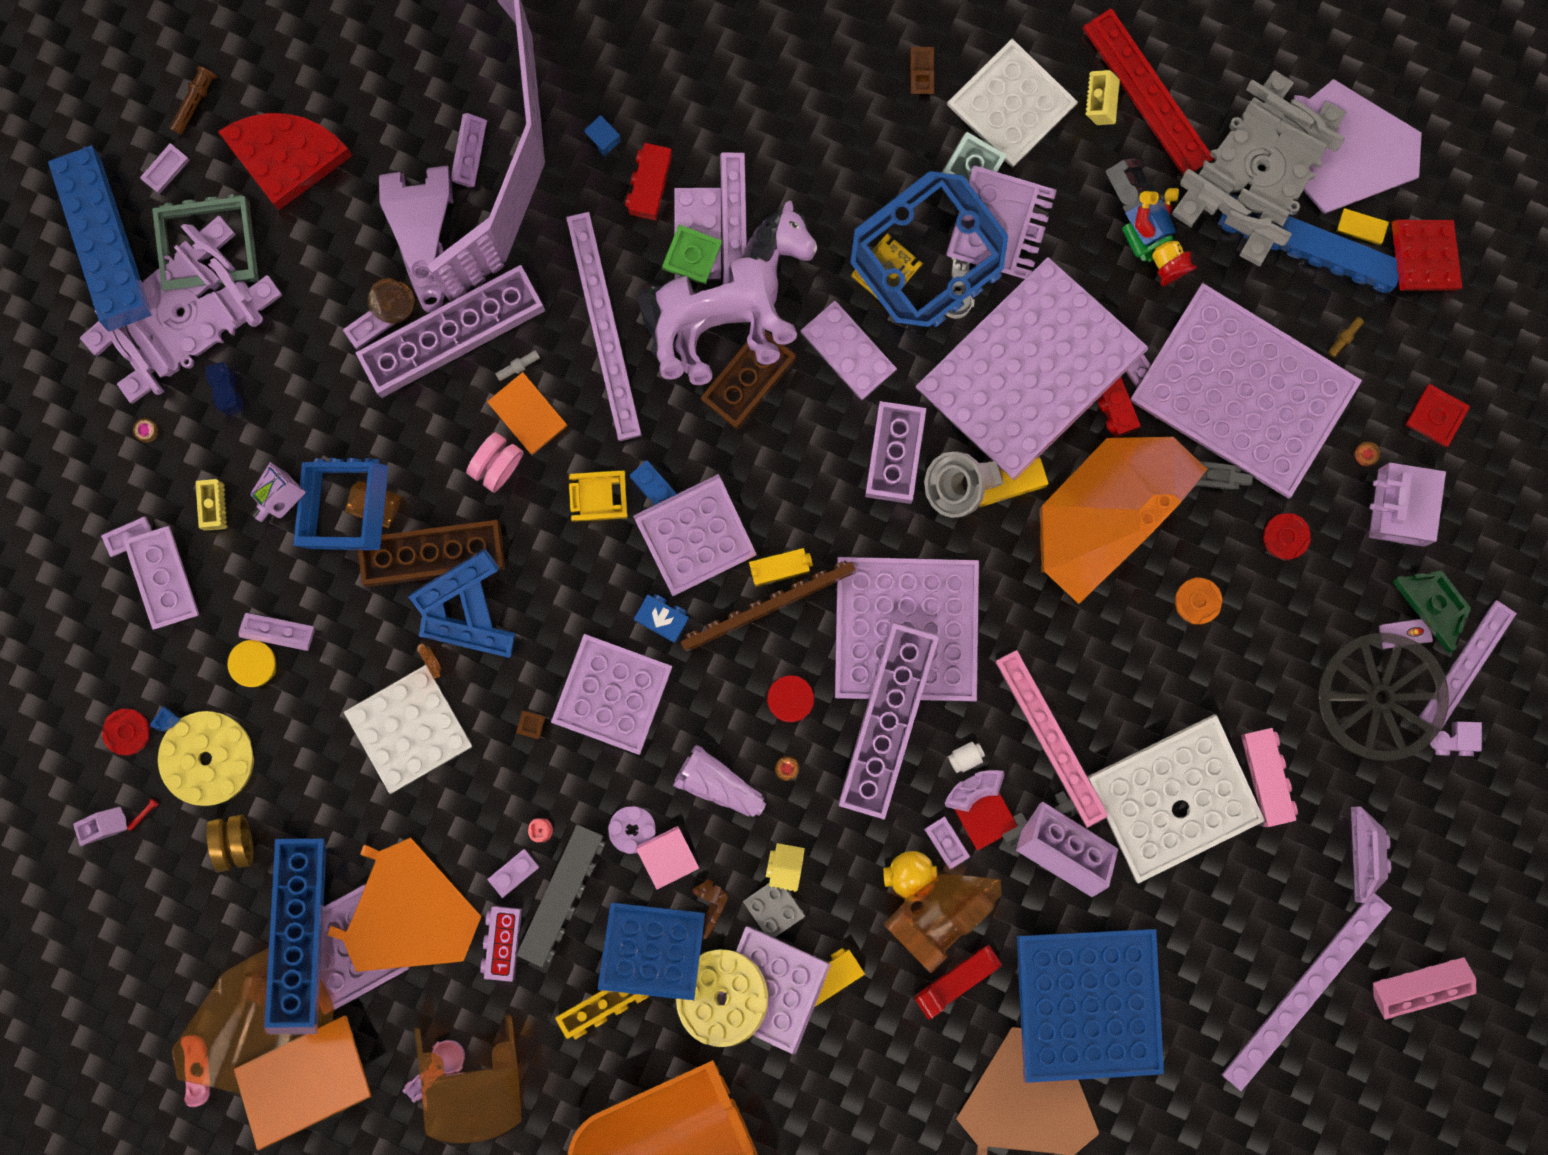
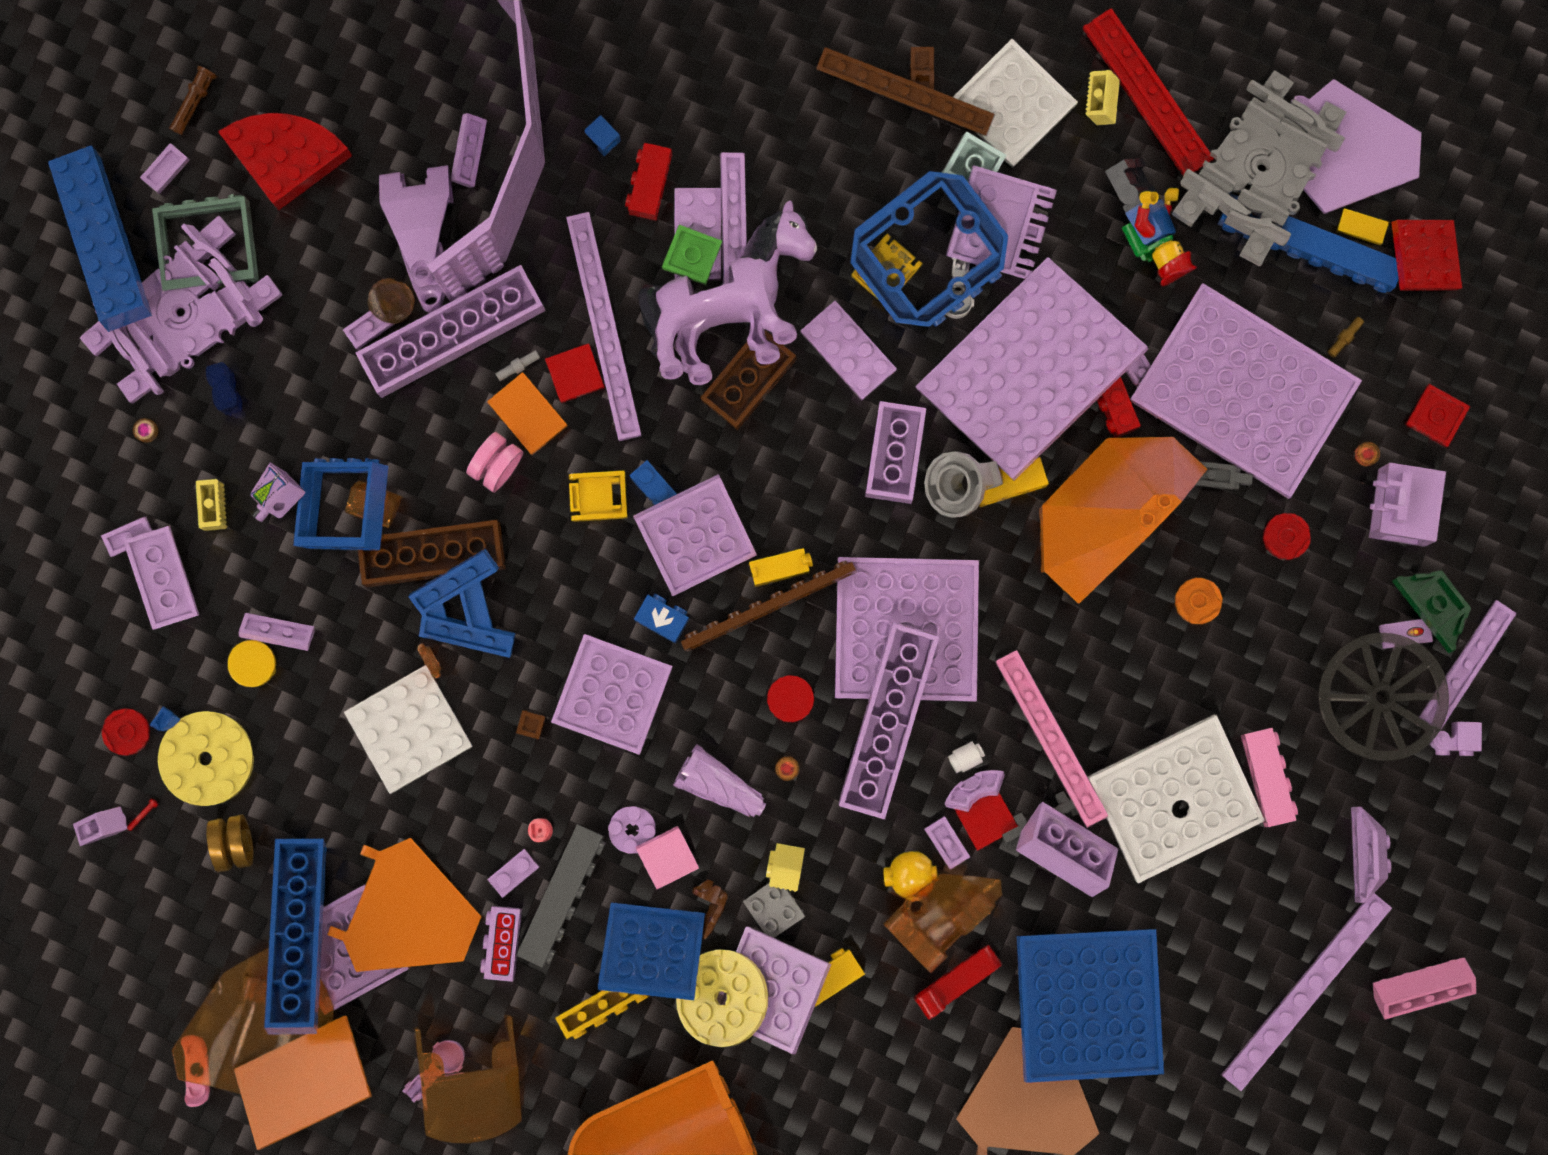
(574, 373): none -> red tile
(906, 91): none -> reddish brown plate

